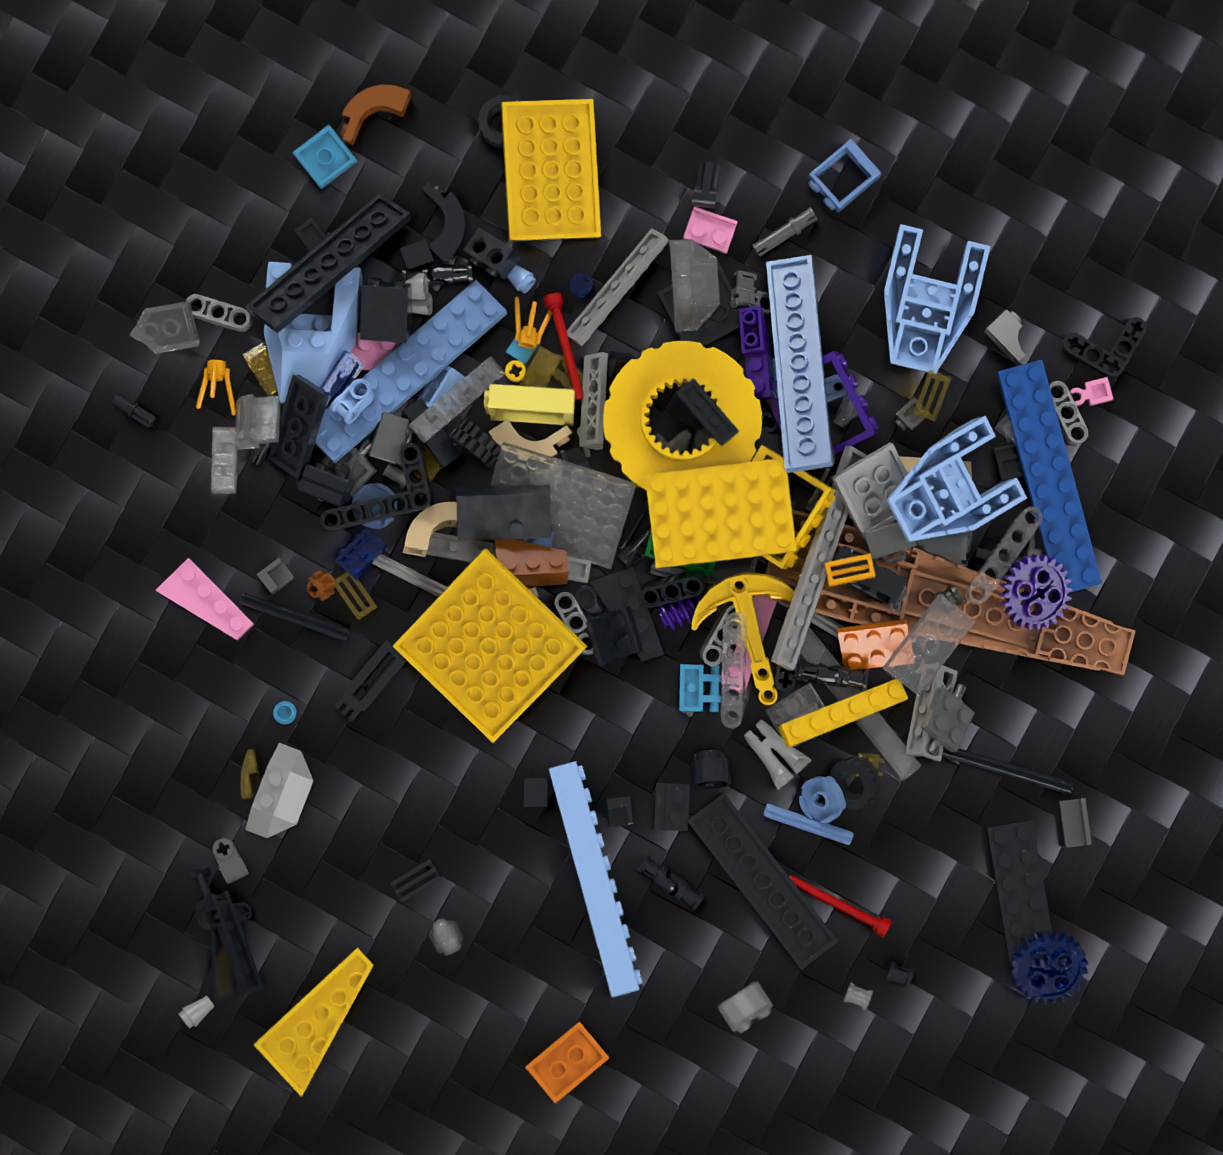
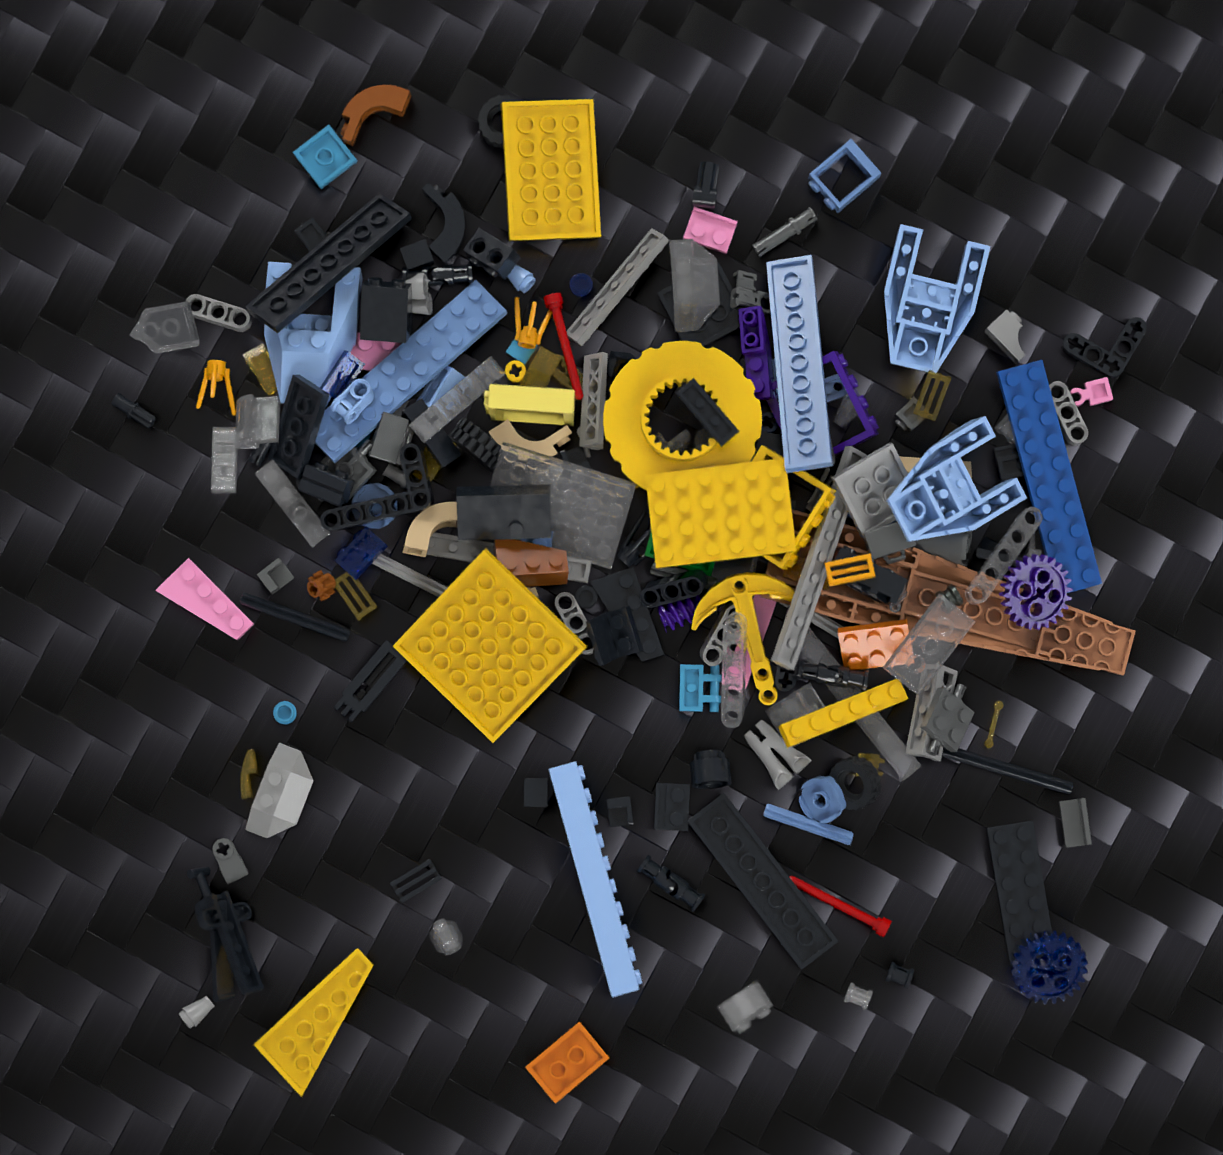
(292, 503): none -> clear slope
(998, 705): none -> clear yellow hinge

